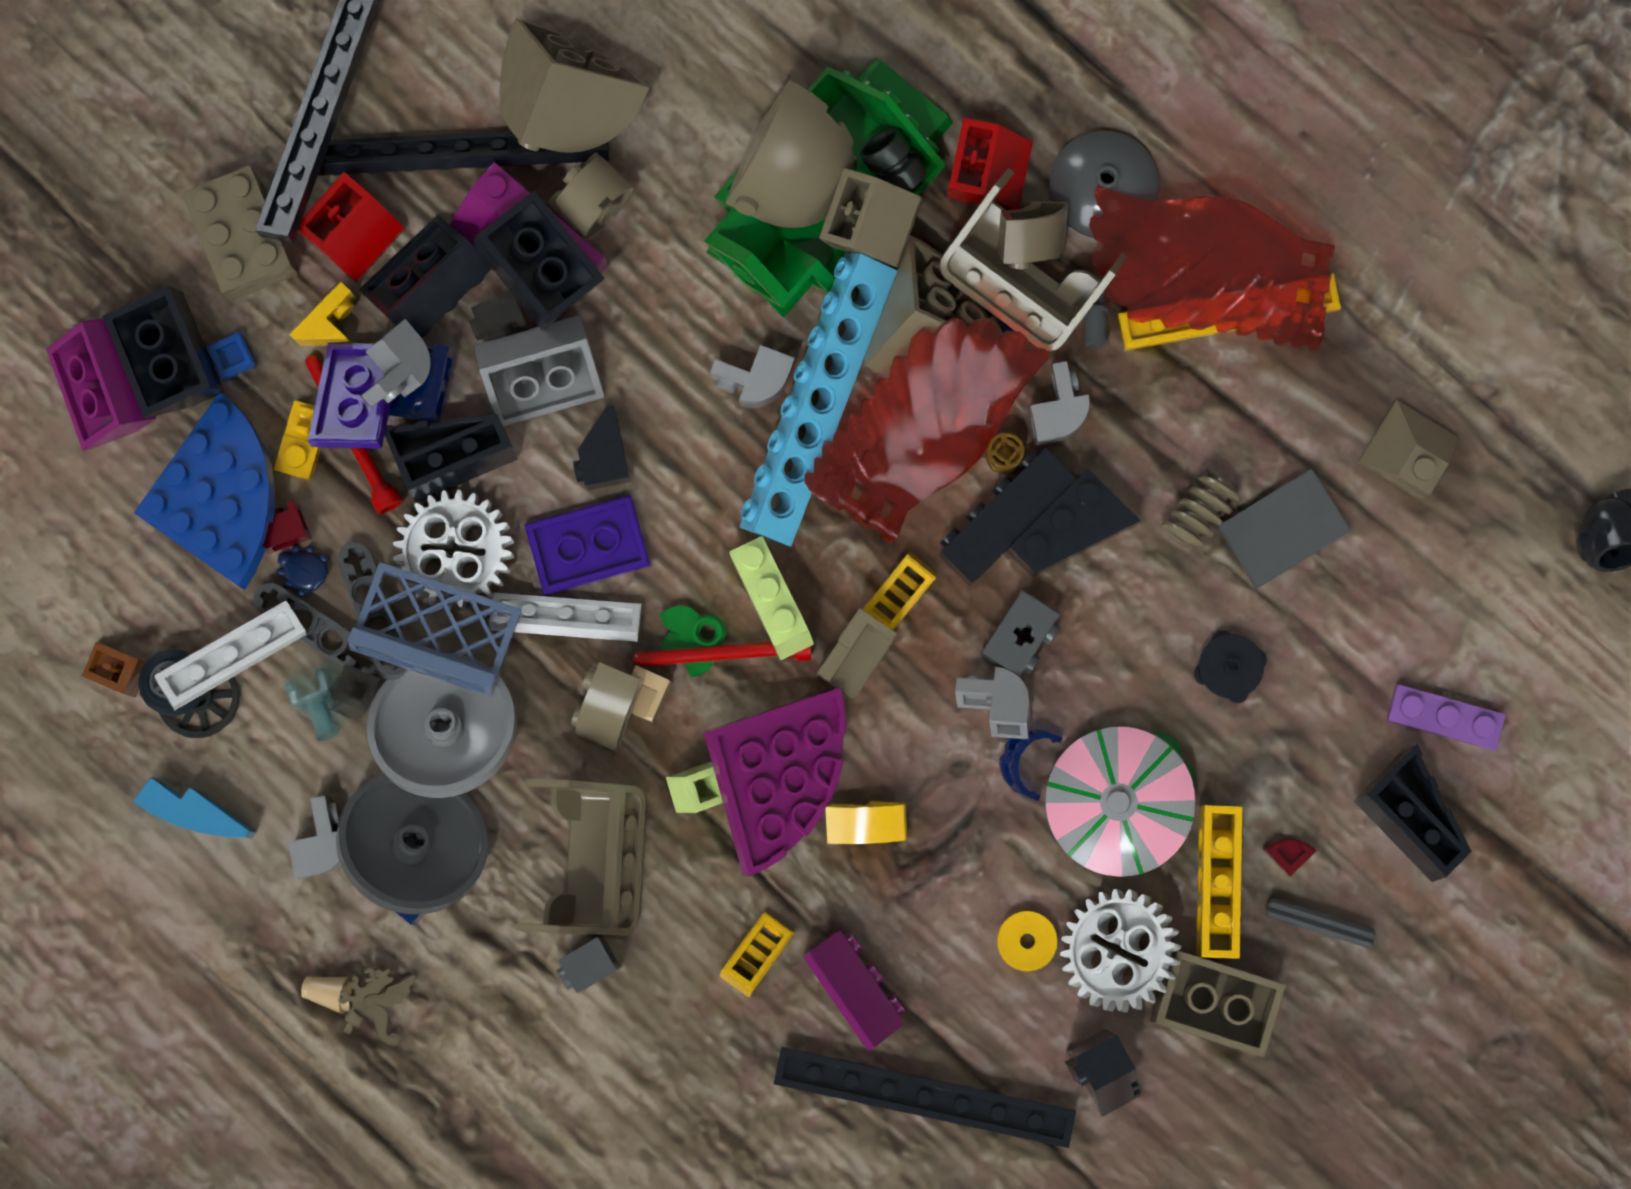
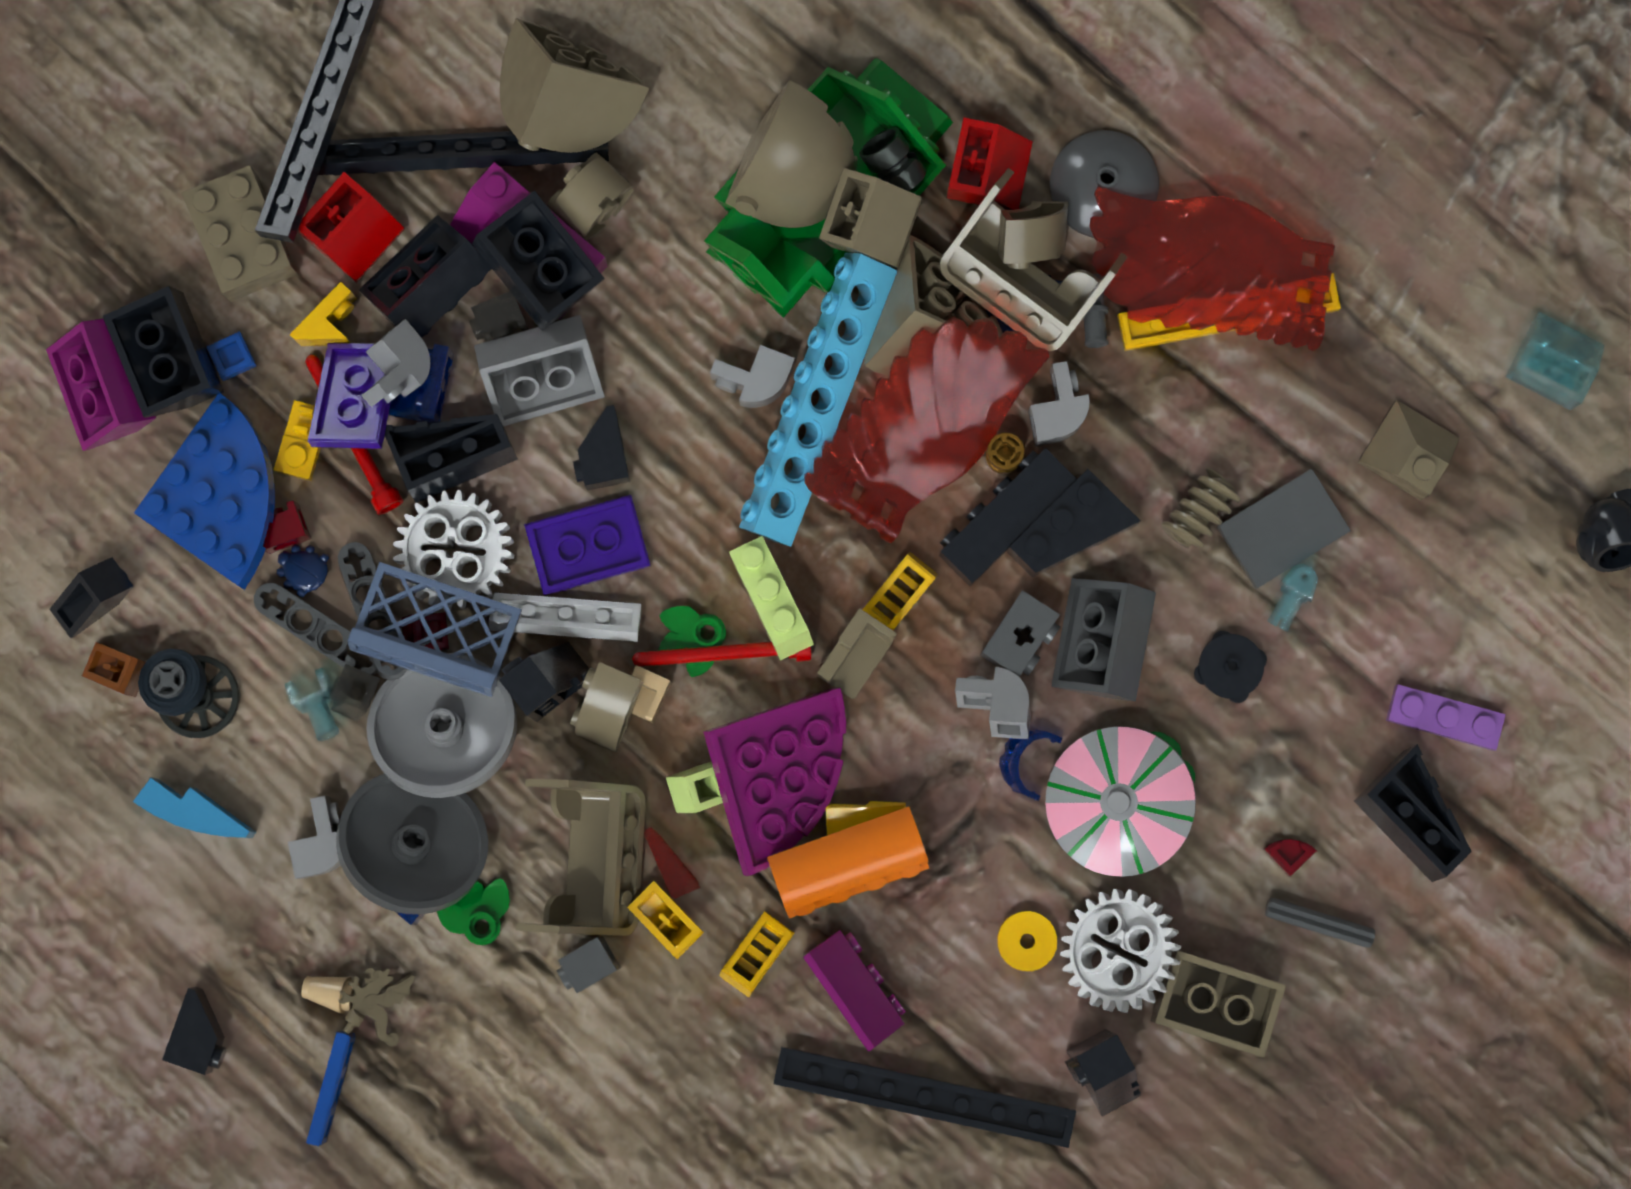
(91, 596): none -> black slope
(196, 1036): none -> black slope
(230, 655): white plate -> none
(331, 1088): none -> blue tile
(436, 622): none -> dark red slope
(478, 904): none -> green plate
(544, 679): none -> black wedge
(665, 919): none -> yellow slope
(674, 872): none -> clear red slope
(848, 862): none -> orange brick
(1103, 639): none -> dark grey slope
(1219, 881): yellow brick -> none
(1294, 593): none -> clear light blue piece
(1556, 362): none -> clear light blue slope

